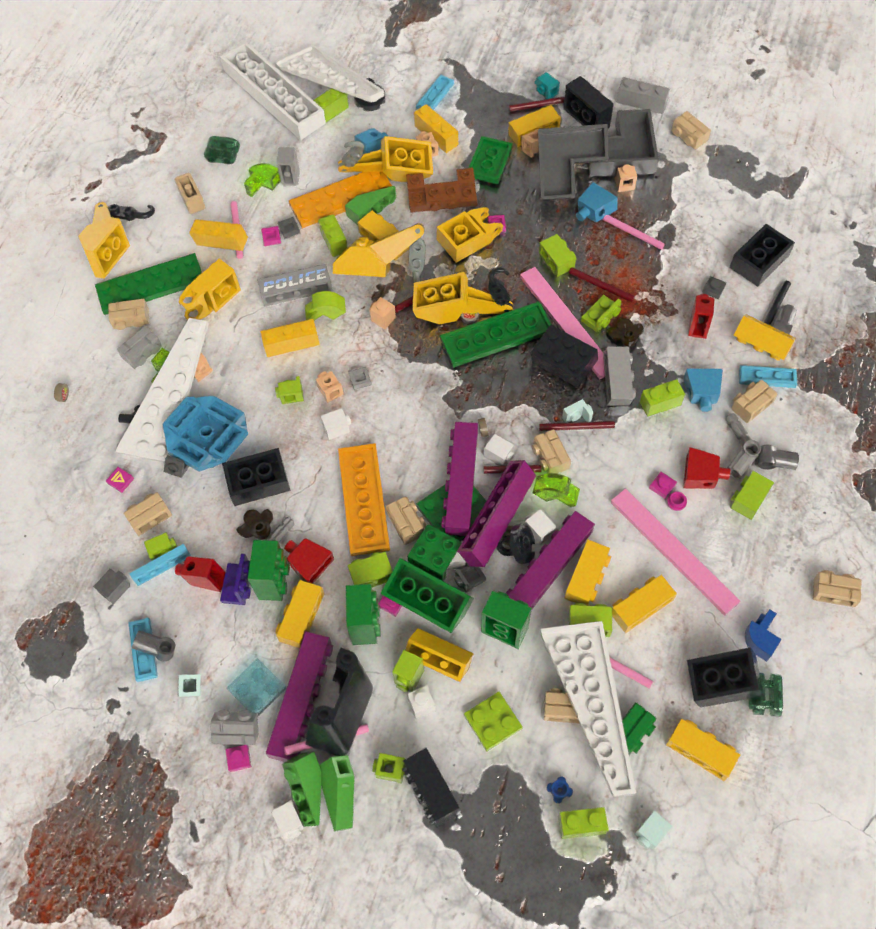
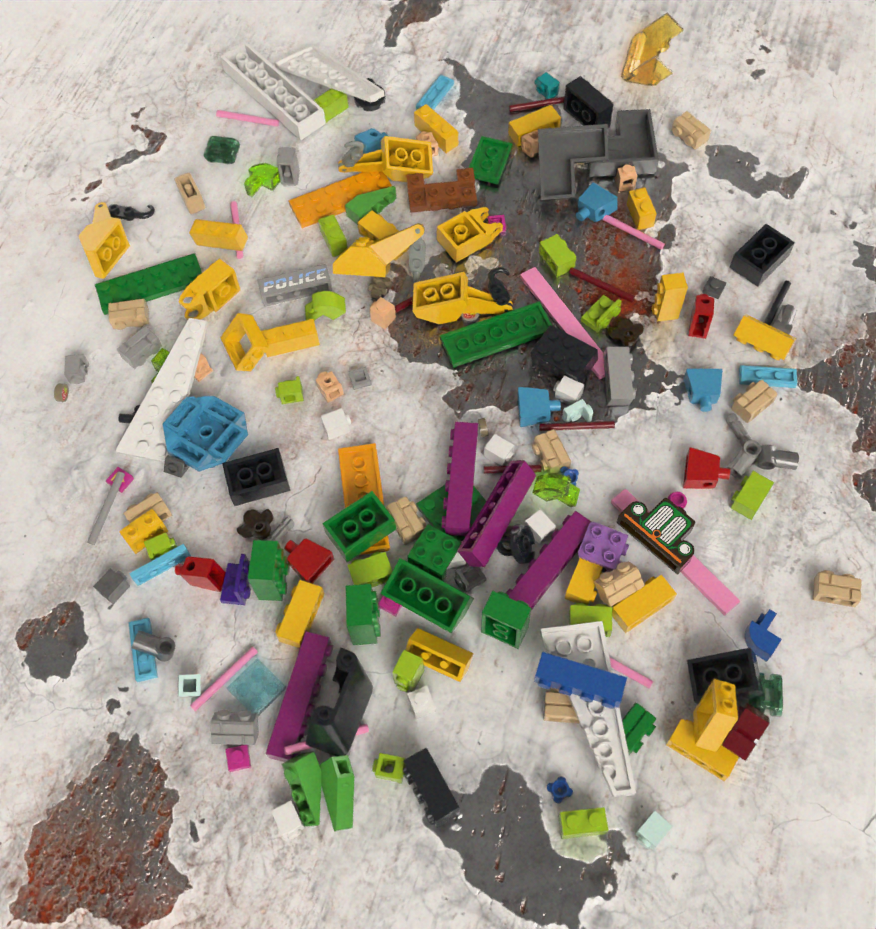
(76, 368): none -> light grey brick
(106, 508): none -> light grey bar
(143, 529): none -> yellow bracket
(224, 678): none -> bright pink bar
(243, 325): none -> yellow window
(248, 118): none -> bright pink bar
(271, 236): dark pink plate -> none
(288, 227): dark grey plate -> none
(359, 526): none -> green brick
(380, 287): none -> dark tan piece
(493, 721): lime plate -> none
(535, 406): none -> dark azure torso
(568, 390): none -> white brick
(572, 473): none -> blue plate
(580, 680): none -> blue brick
(603, 546): none -> medium lavender bracket
(619, 583): none -> tan brick
(641, 208): none -> yellow brick
(642, 59): none -> clear yellow windscreen
(642, 95): light grey brick -> none
(661, 531): none -> brick
(662, 398): lime brick -> none
(663, 485): dark pink plate -> none
(669, 297): none -> yellow brick
(715, 715): none -> yellow window
(748, 727): none -> dark red piece

